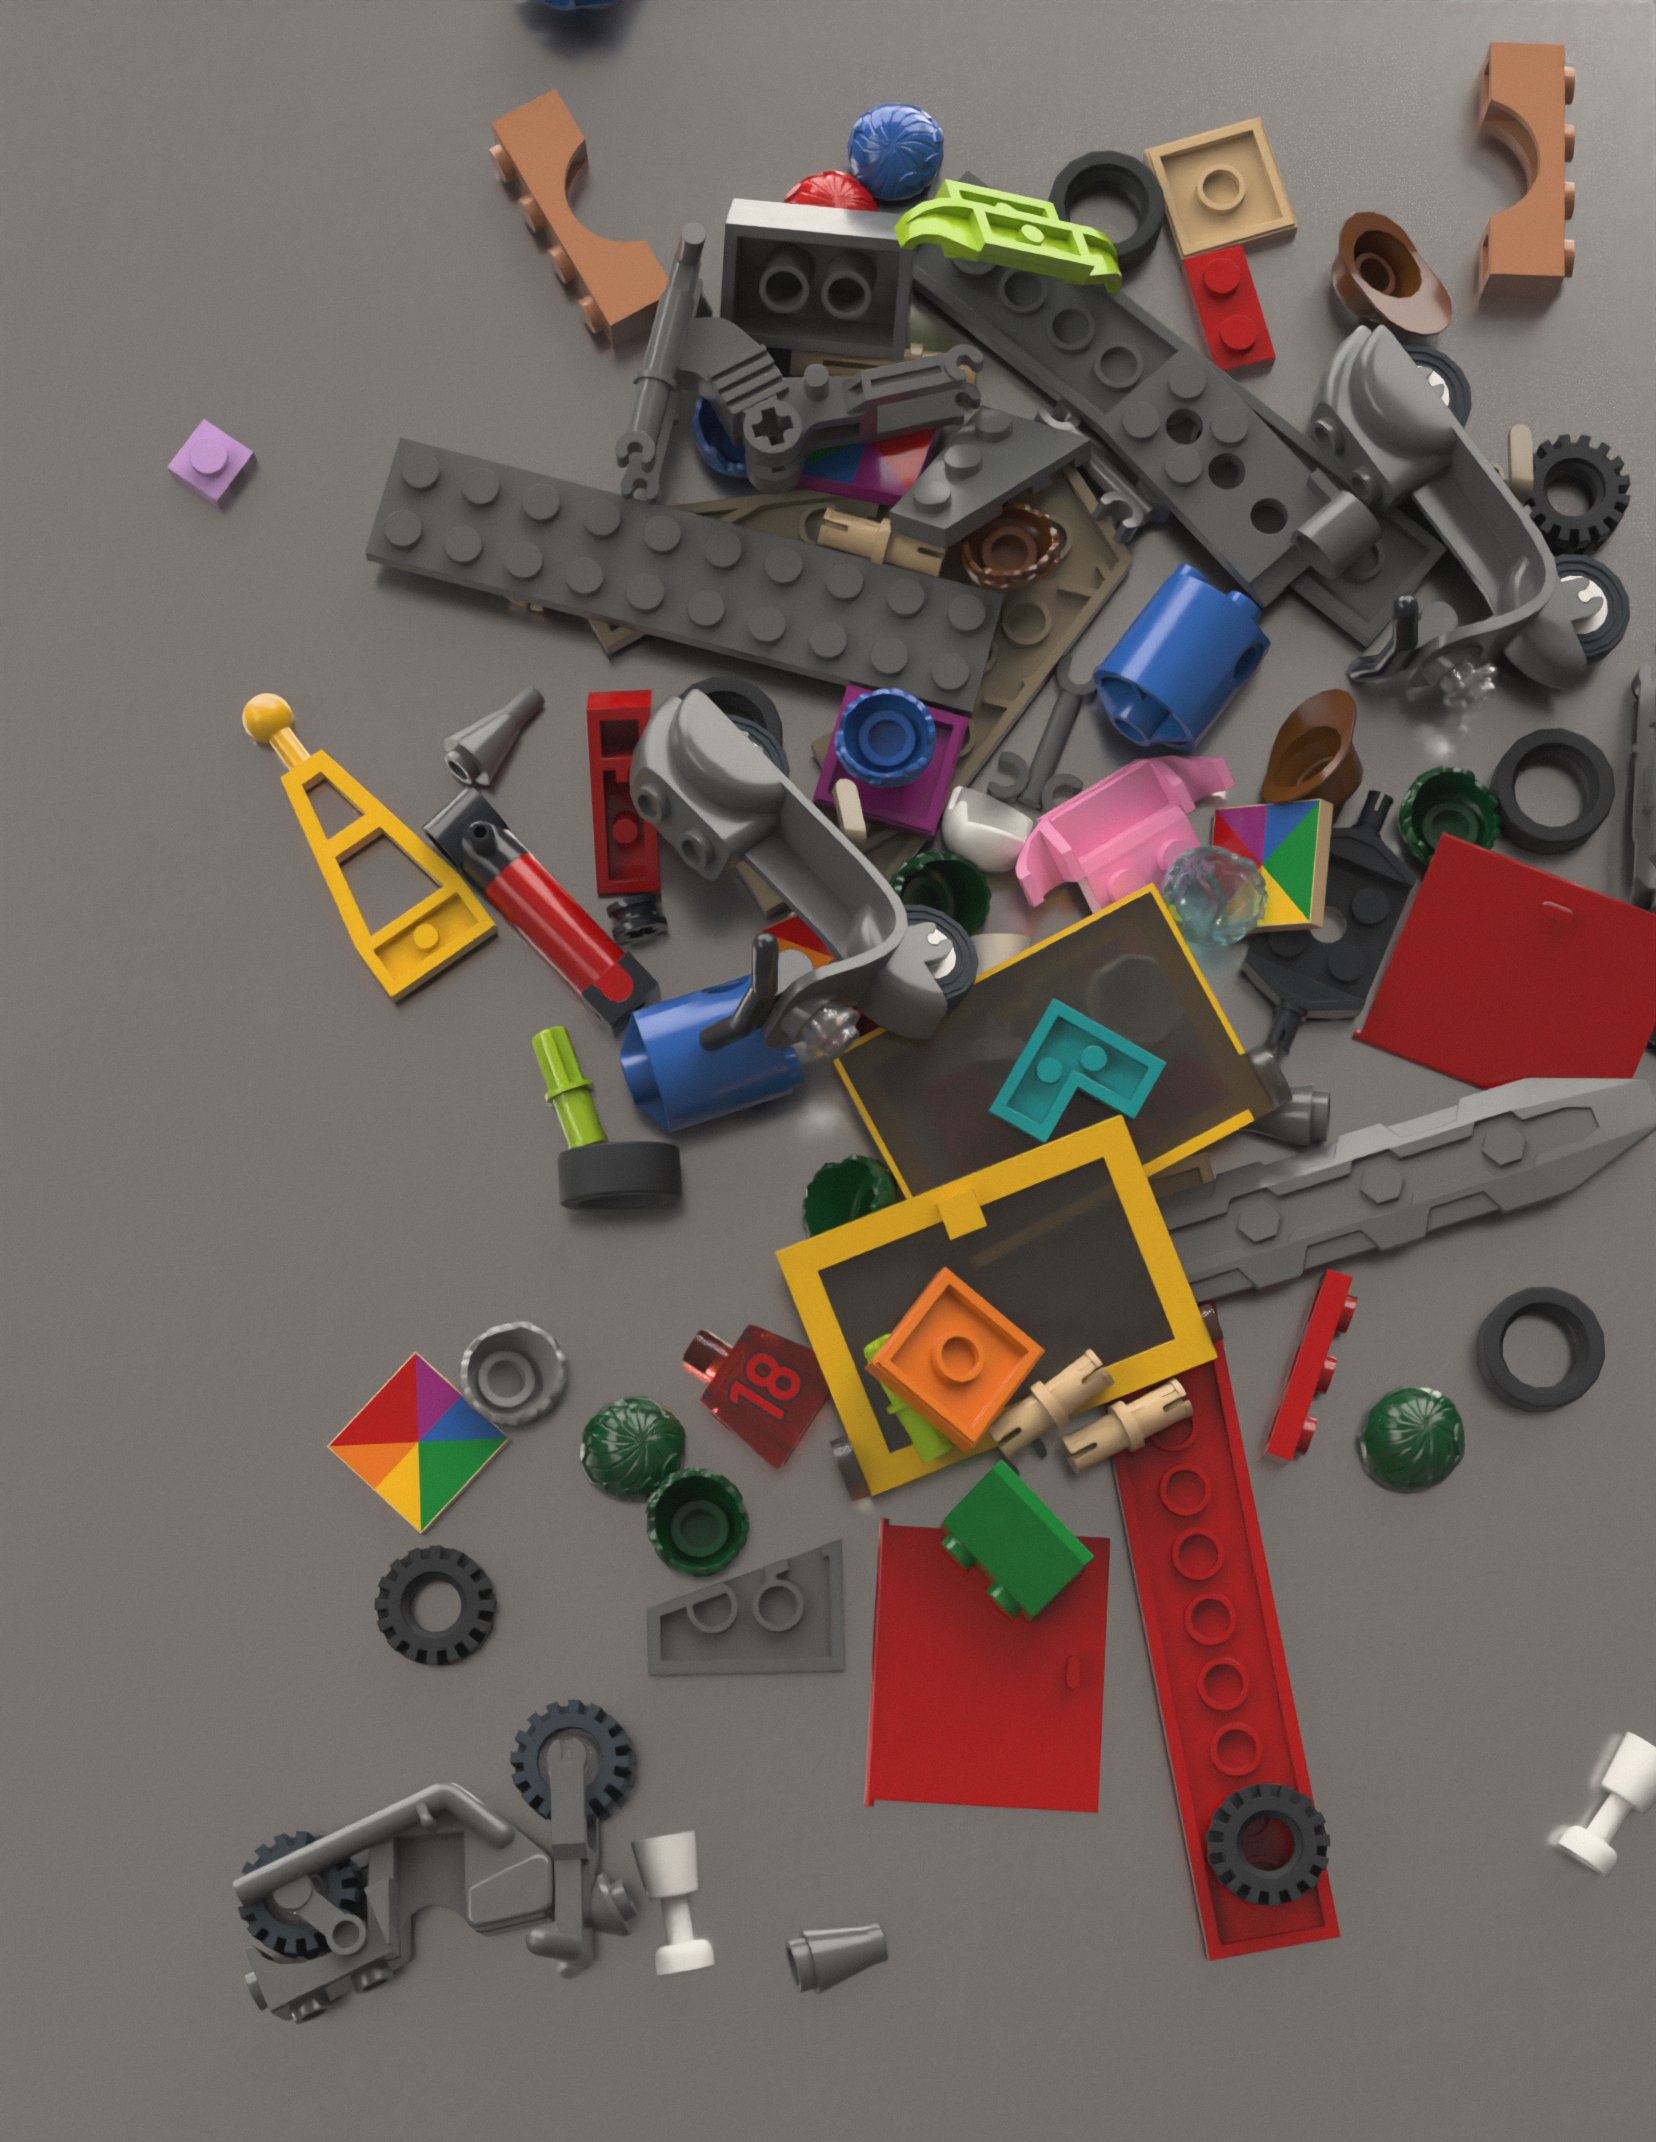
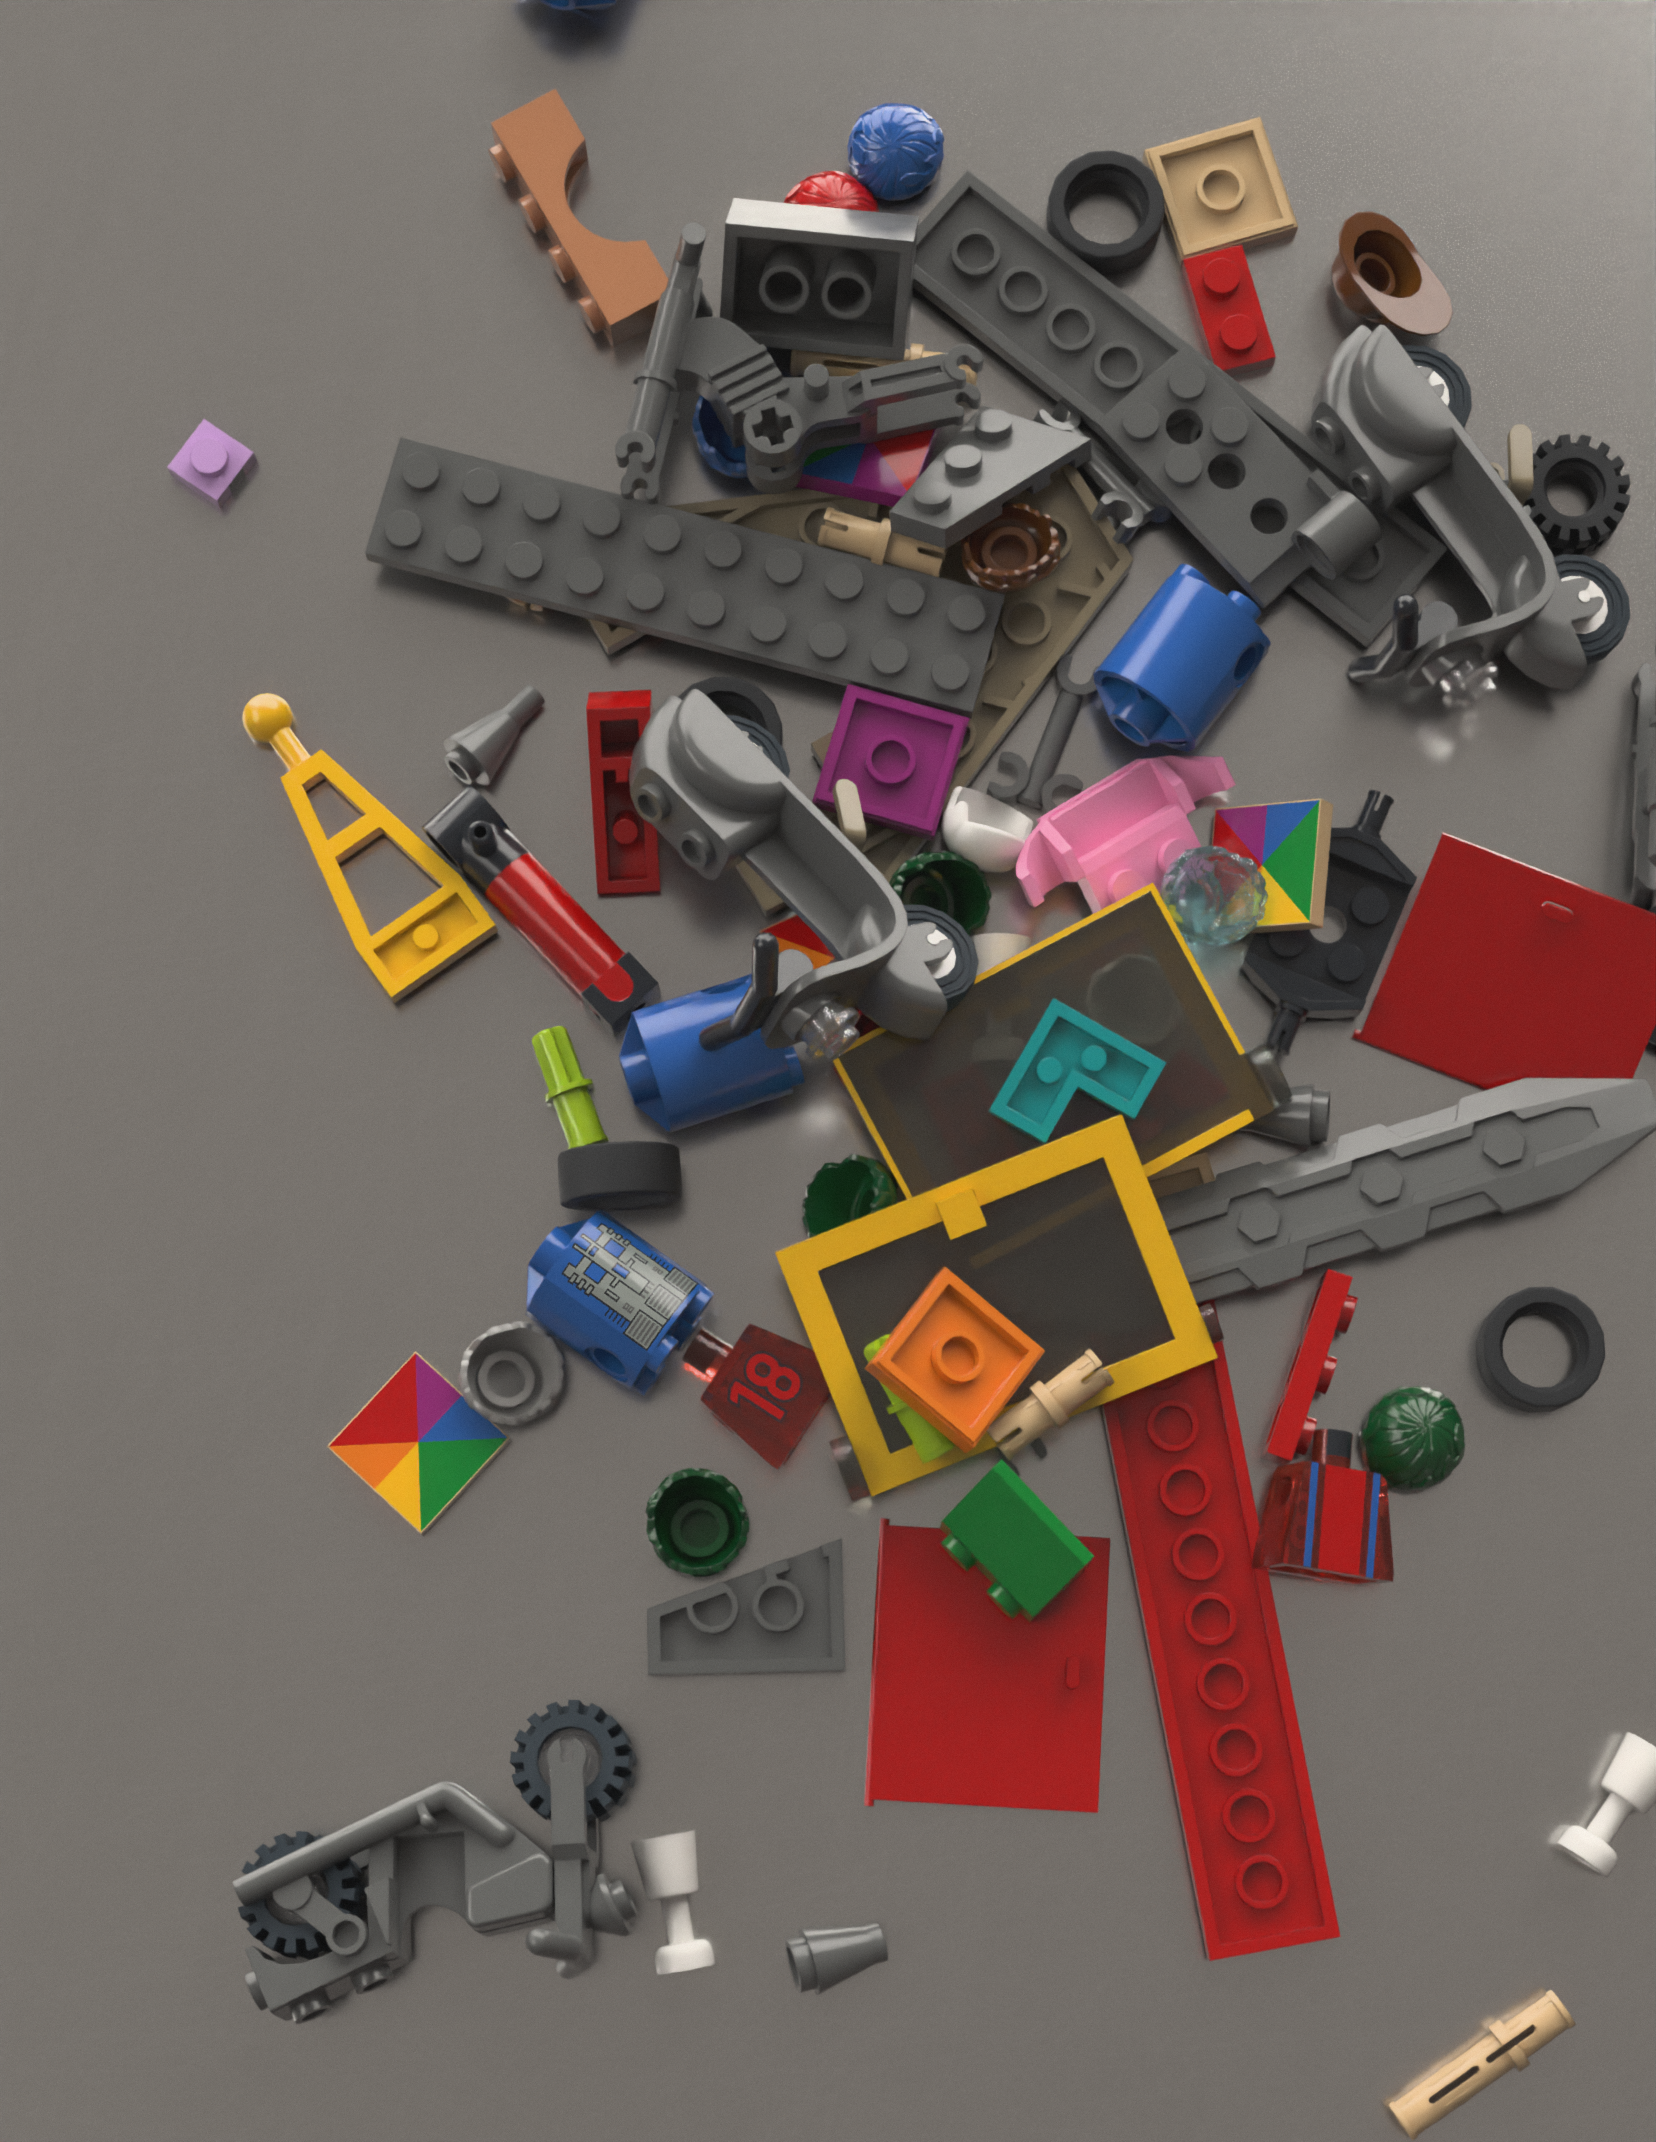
(397, 1593): black tyre -> none
(614, 1298): none -> blue cylinder
(632, 1447): dark green hair -> none
(637, 917): black bush -> none
(886, 738): blue hair -> none
(1012, 233): lime plate -> none
(1126, 1426): tan pin -> none
(1308, 1838): black tyre -> none
(1316, 753): reddish brown piece -> none
(1327, 1518): none -> torso
(1447, 803): dark green hair -> none
(1526, 102): nougat arch -> none
(1545, 2016): none -> tan pin
(1581, 754): black tyre -> none

